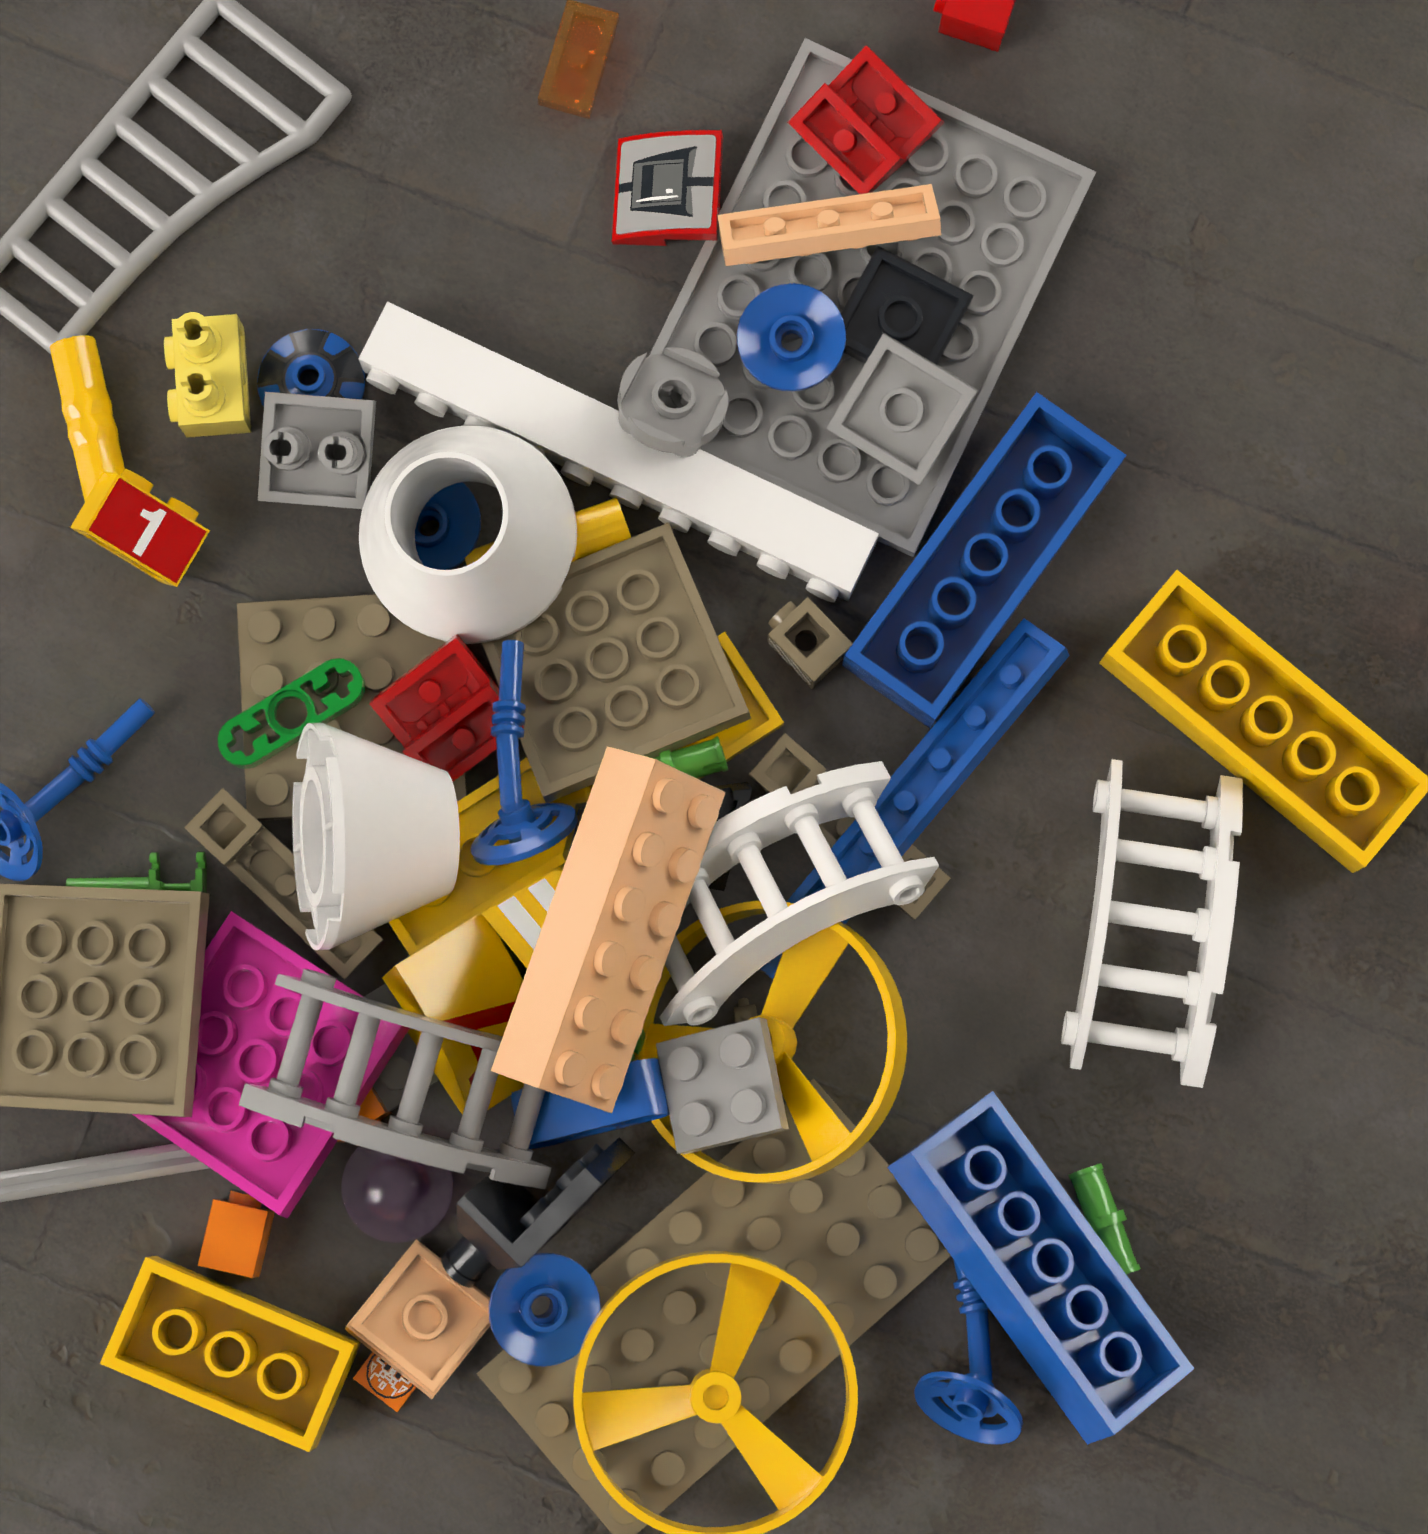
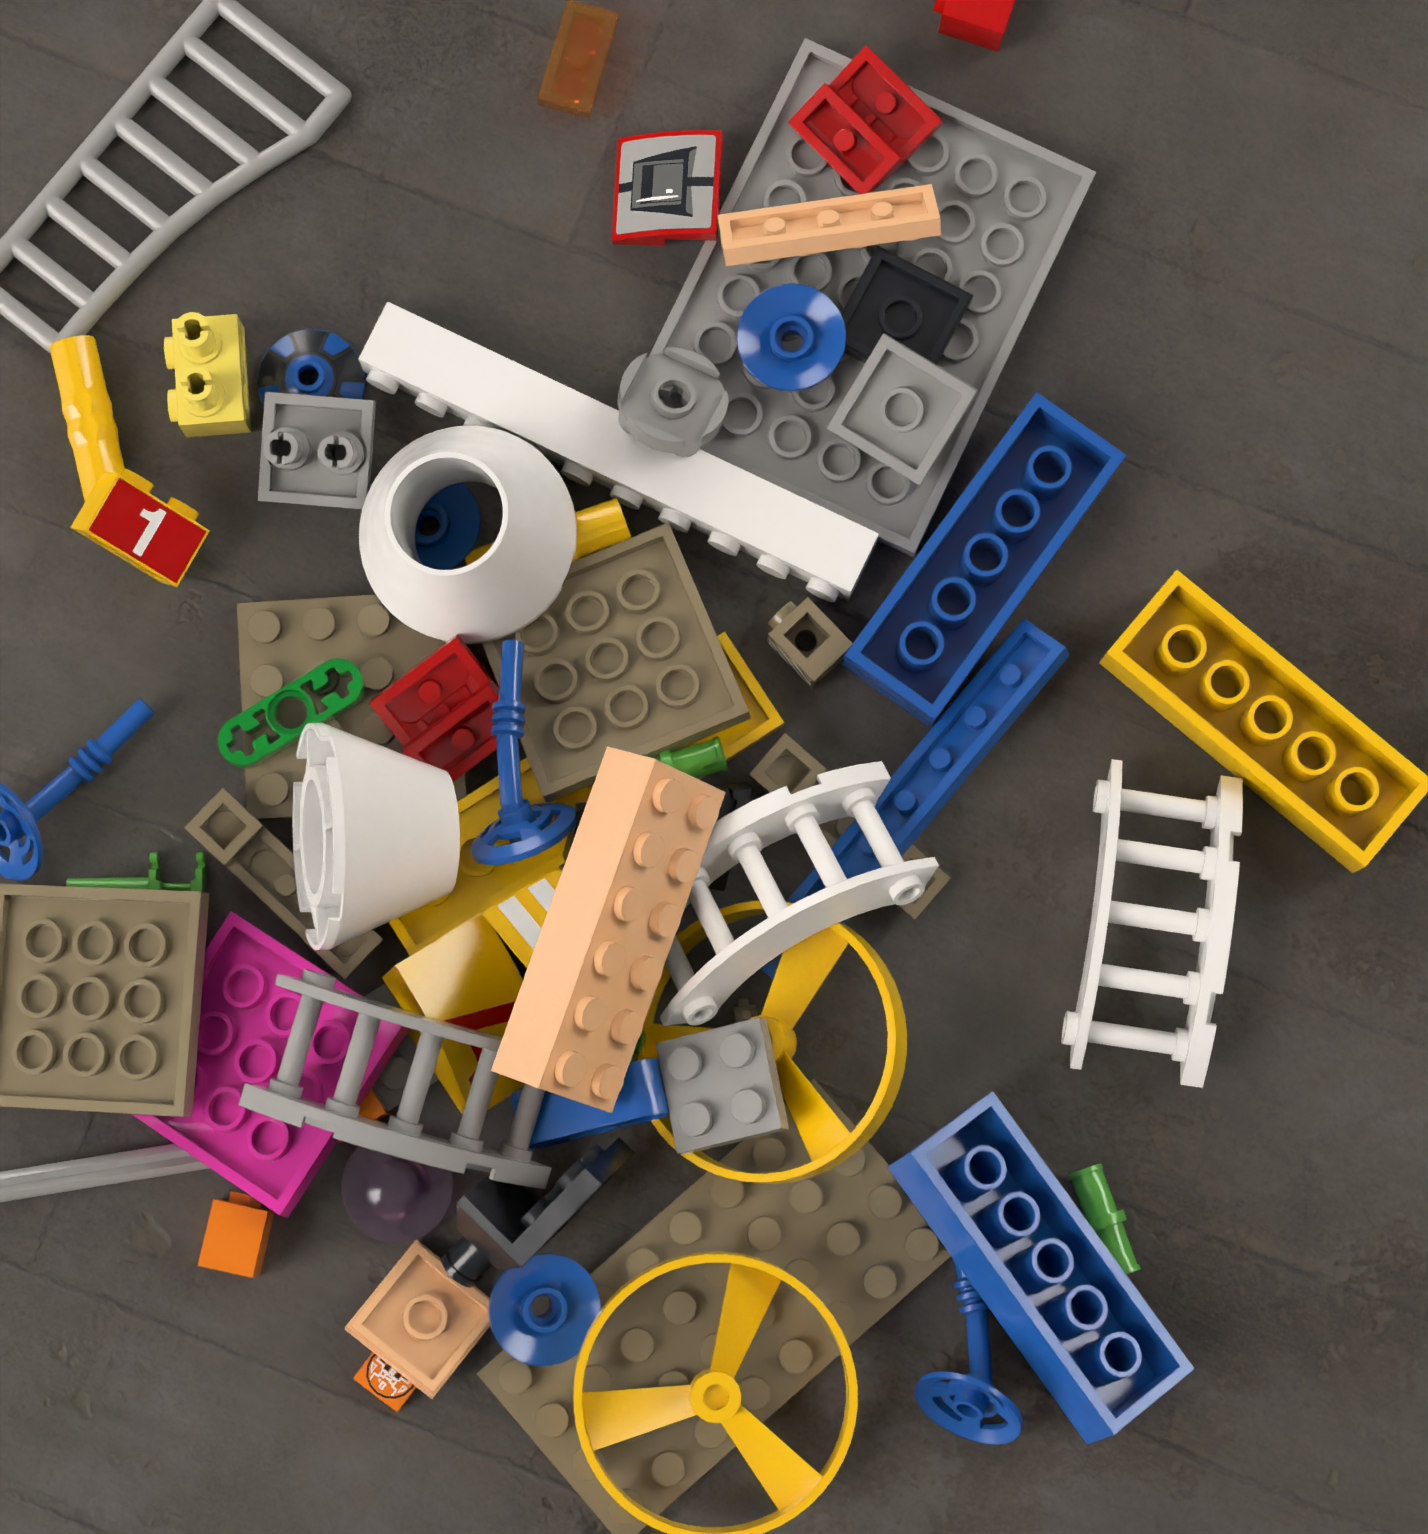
(230, 1353): yellow brick -> none

